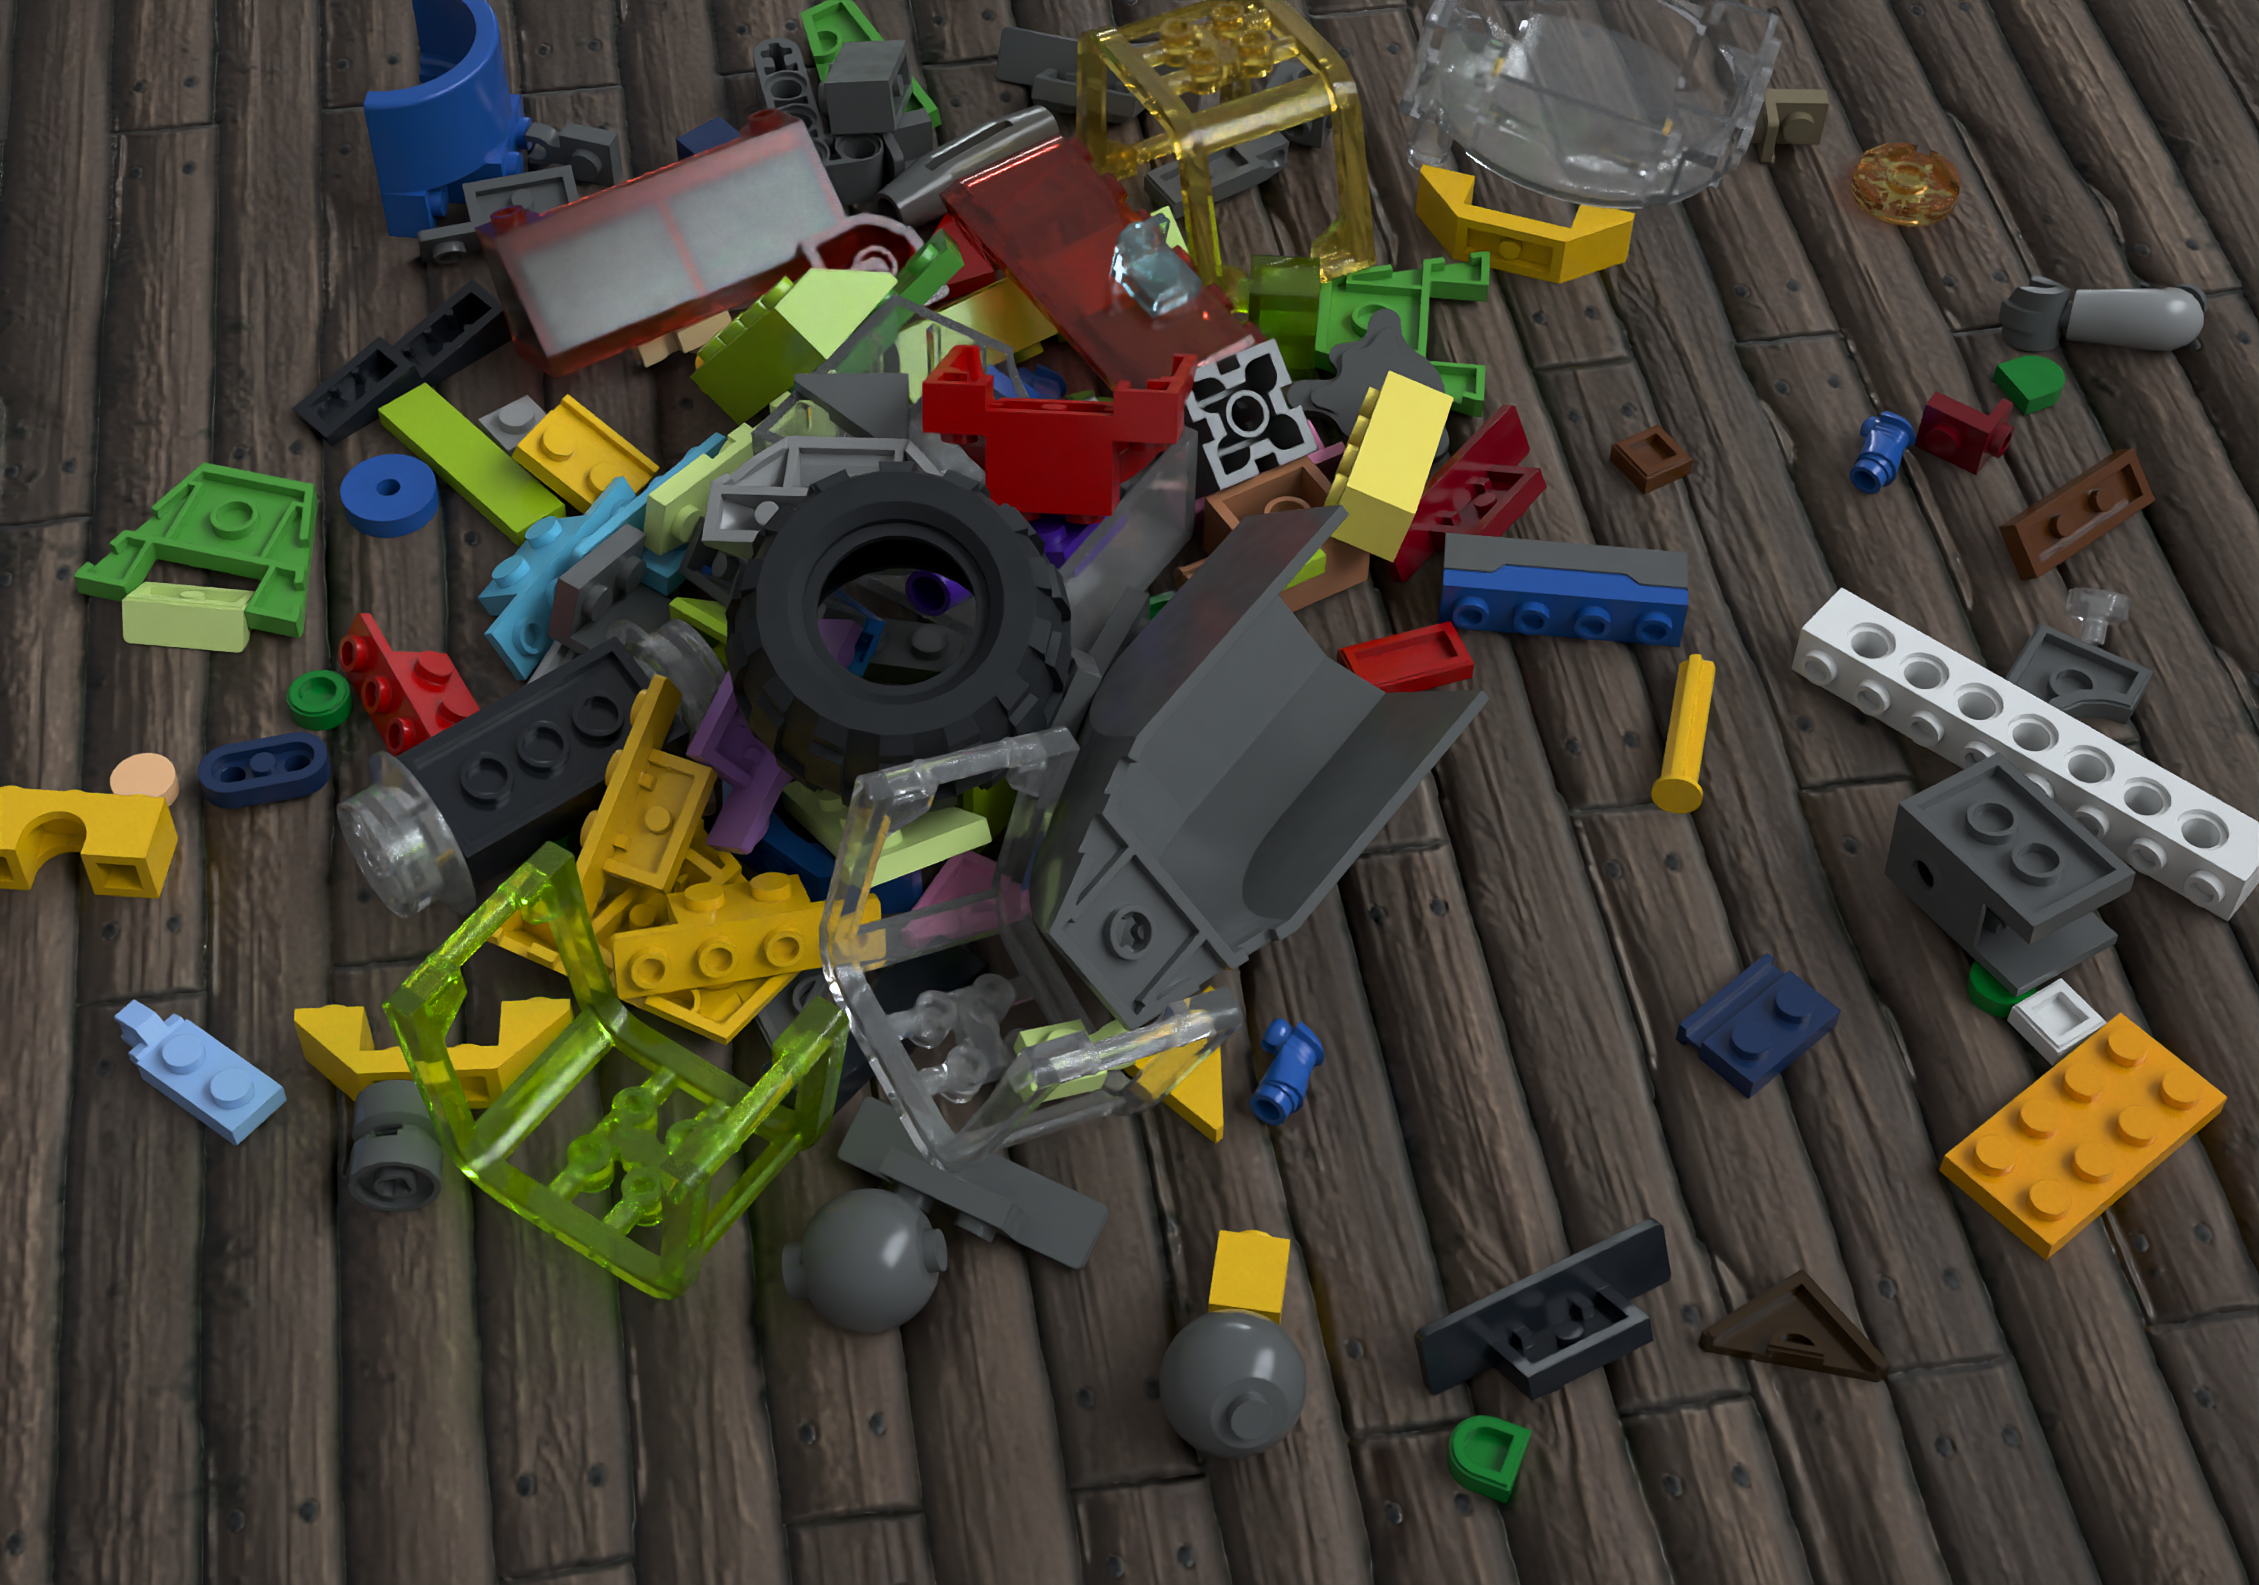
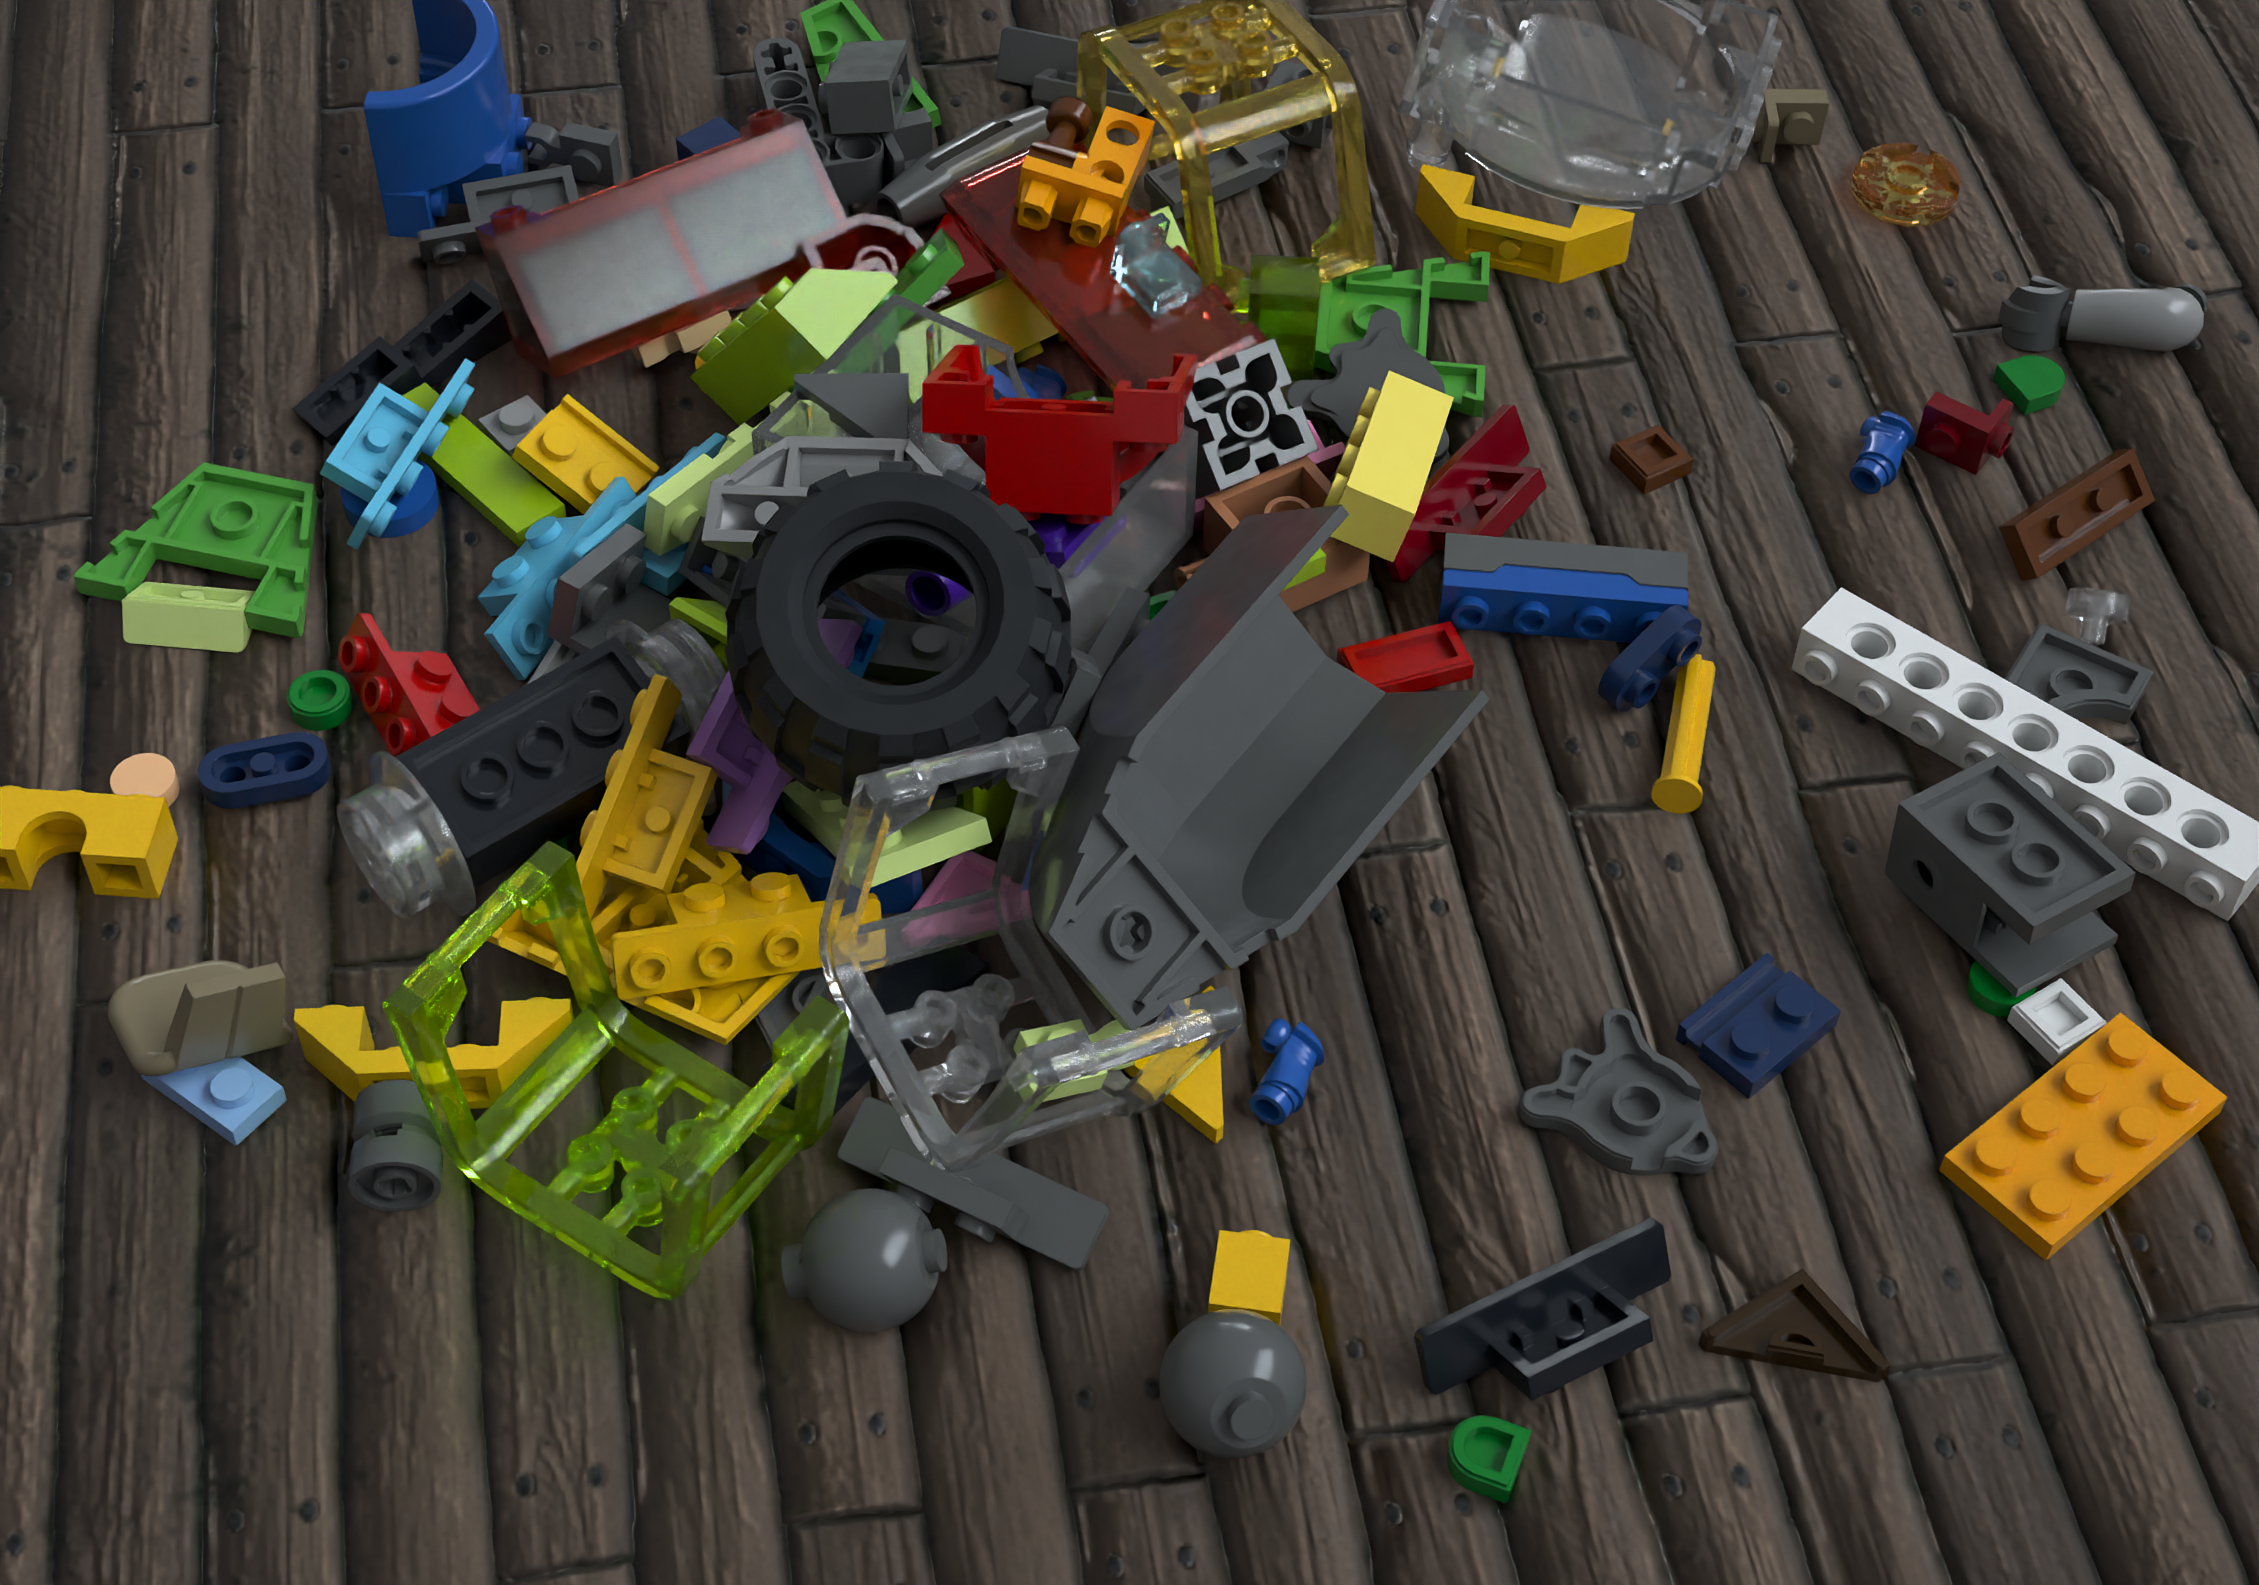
(199, 1015): none -> dark tan piece
(383, 446): none -> medium azure bracket
(1078, 186): none -> light orange hips
(1626, 1105): none -> dark grey tile
(1639, 669): none -> dark blue plate

